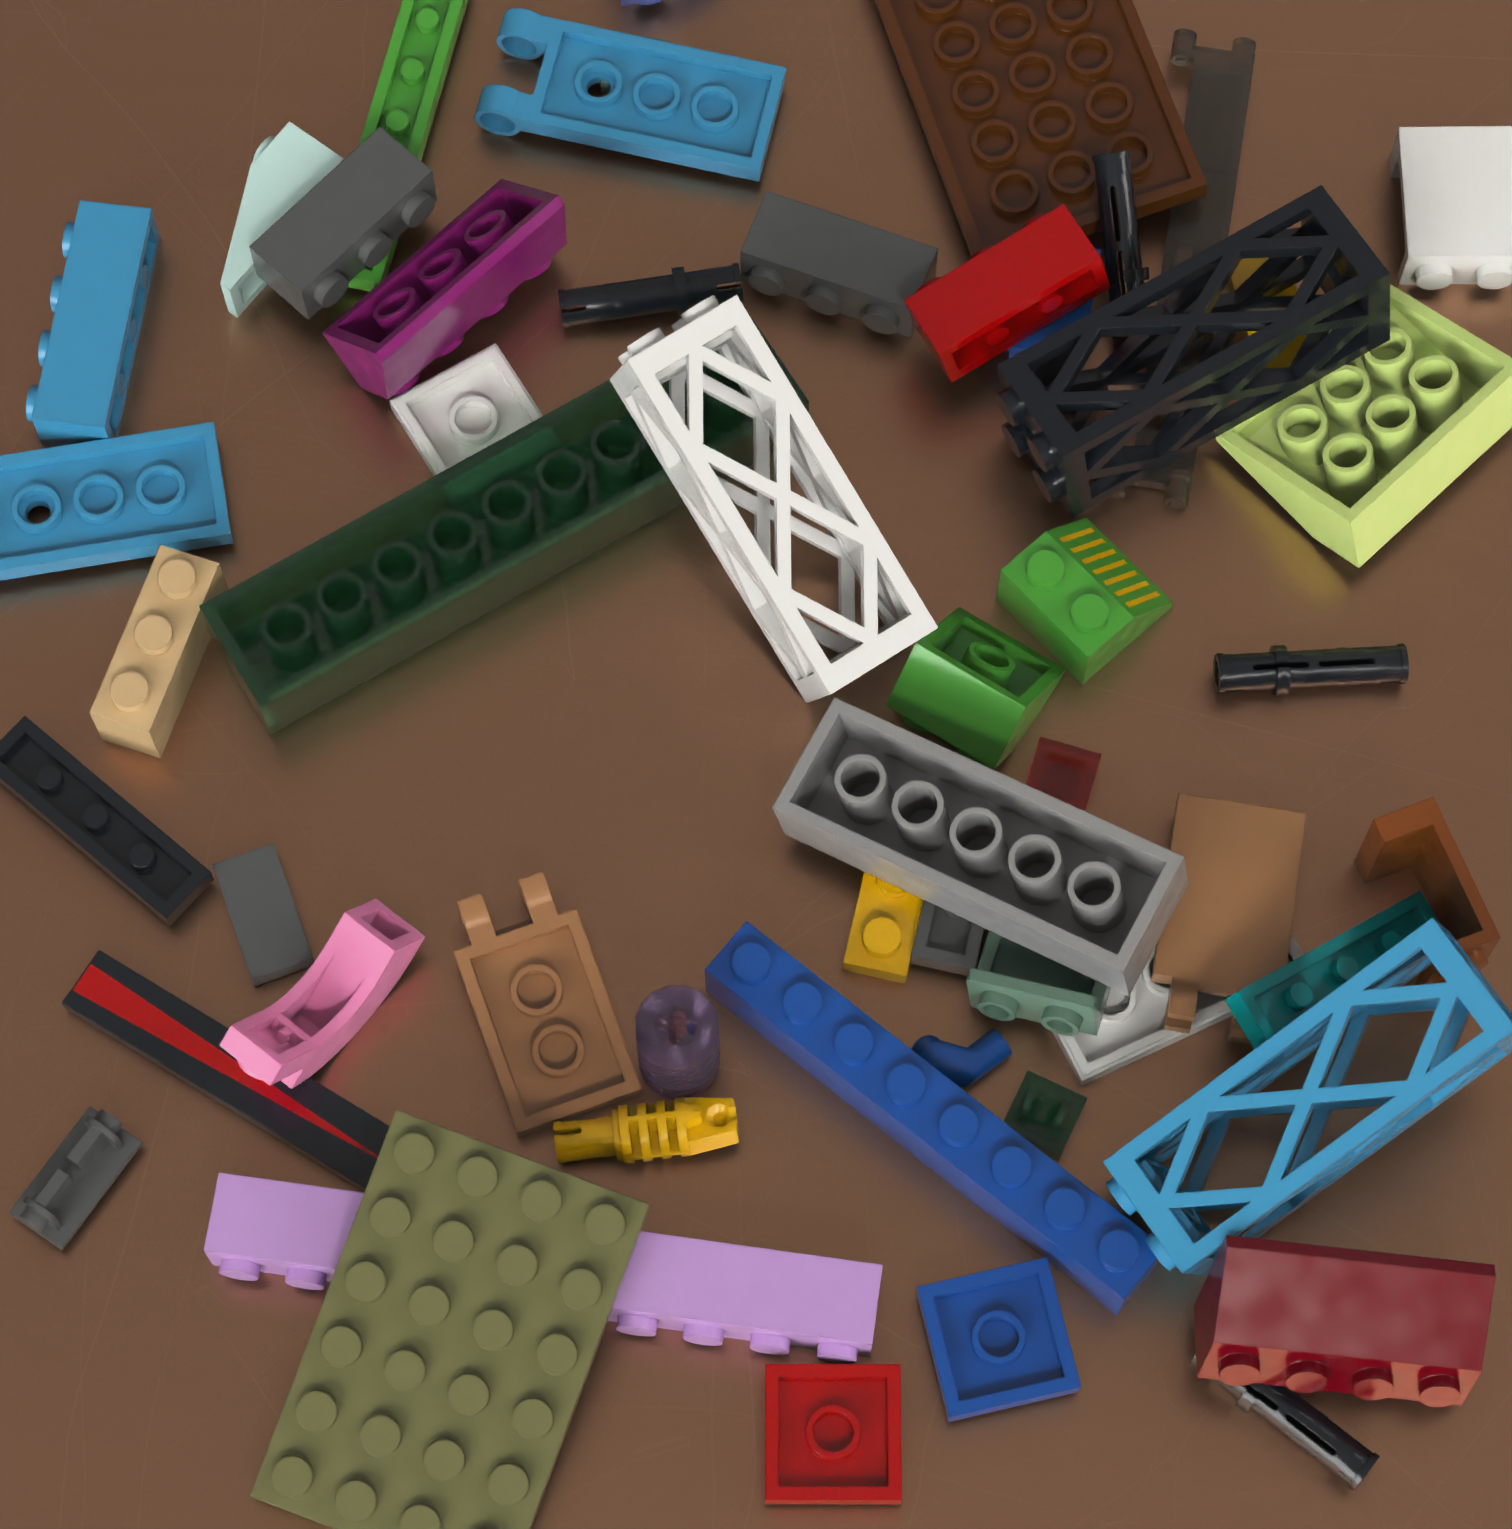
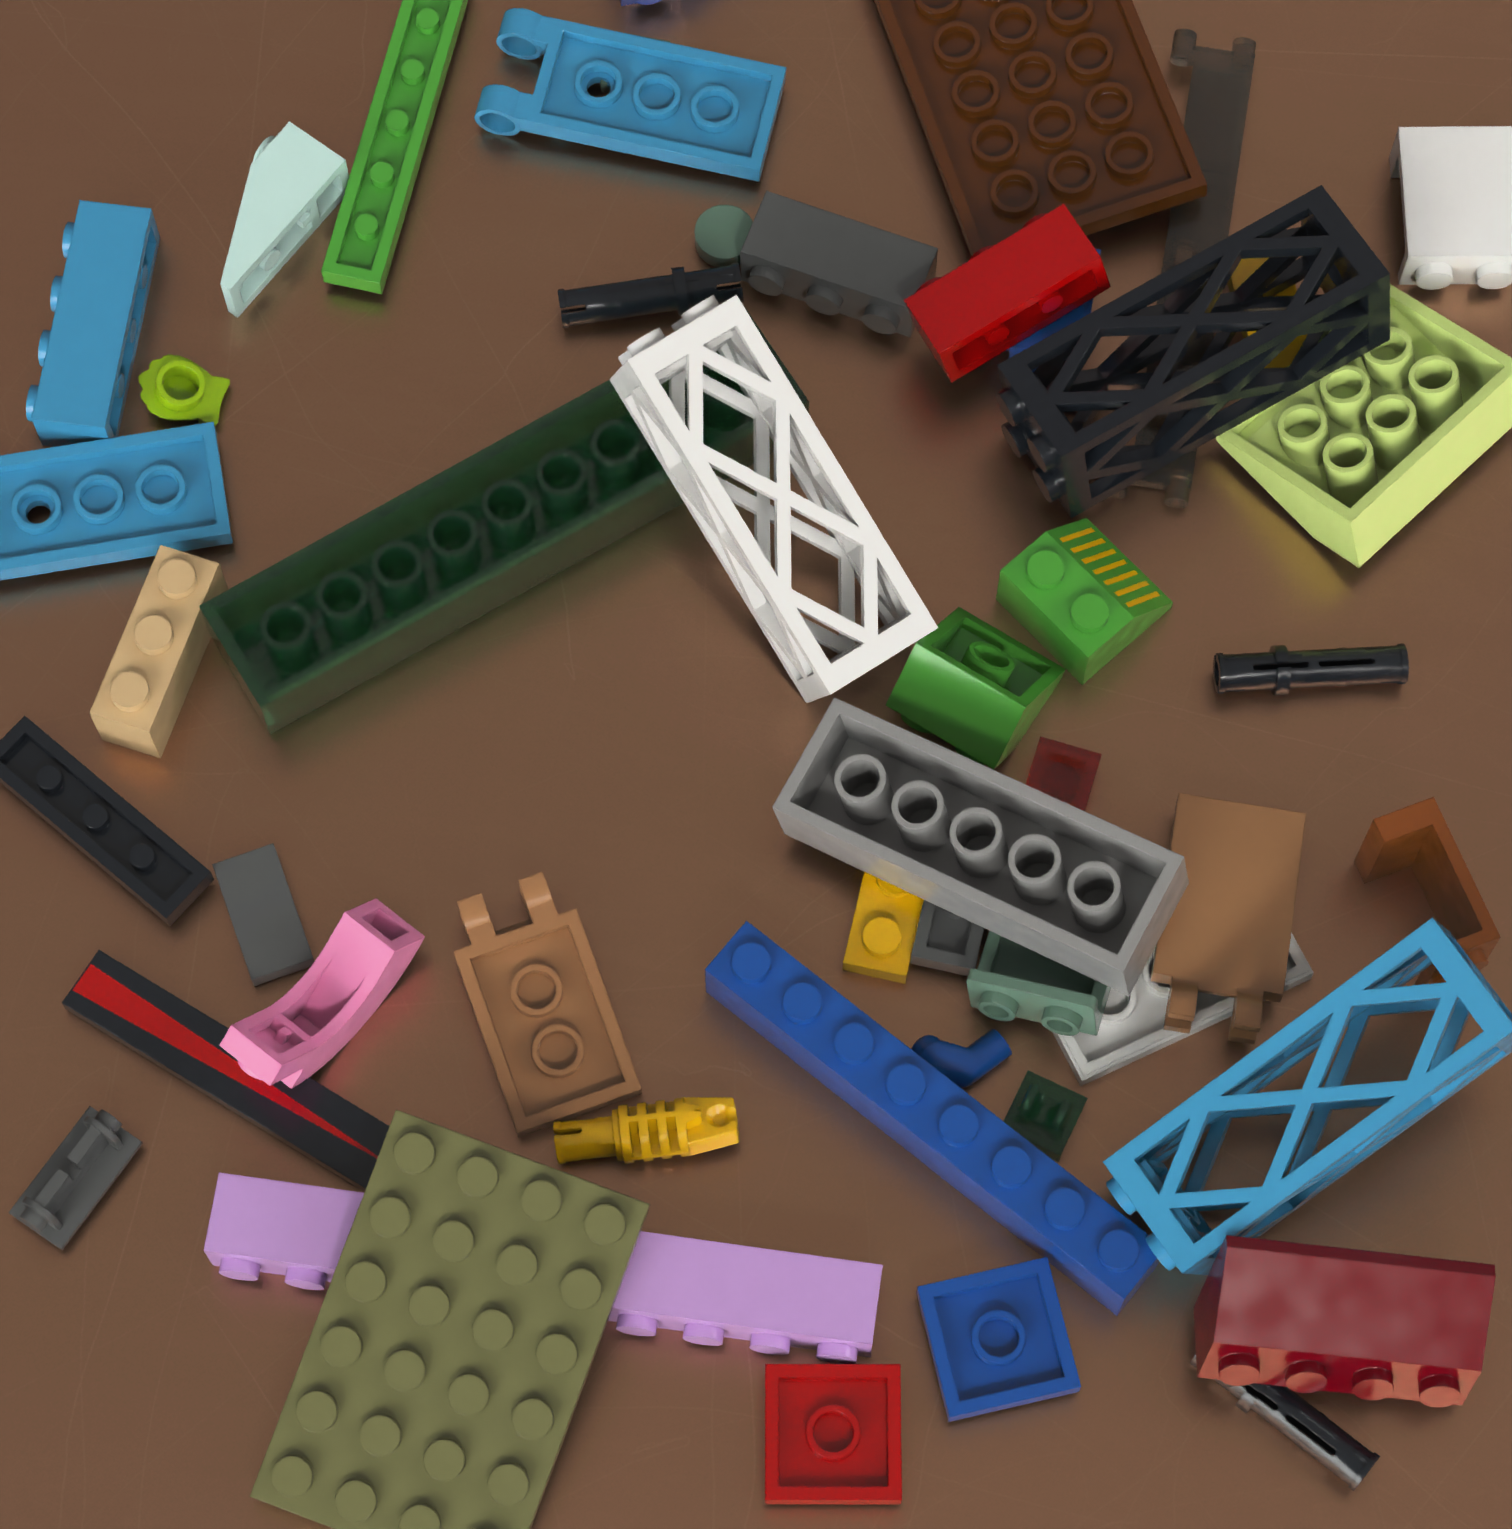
(182, 390): none -> lime animal
(344, 223): dark grey brick -> none
(449, 286): magenta slope -> none
(464, 409): white tile -> none
(674, 1017): clear purple piece -> none
(721, 234): none -> sand green tile
(1113, 172): black pin -> none
(1297, 986): teal plate -> none

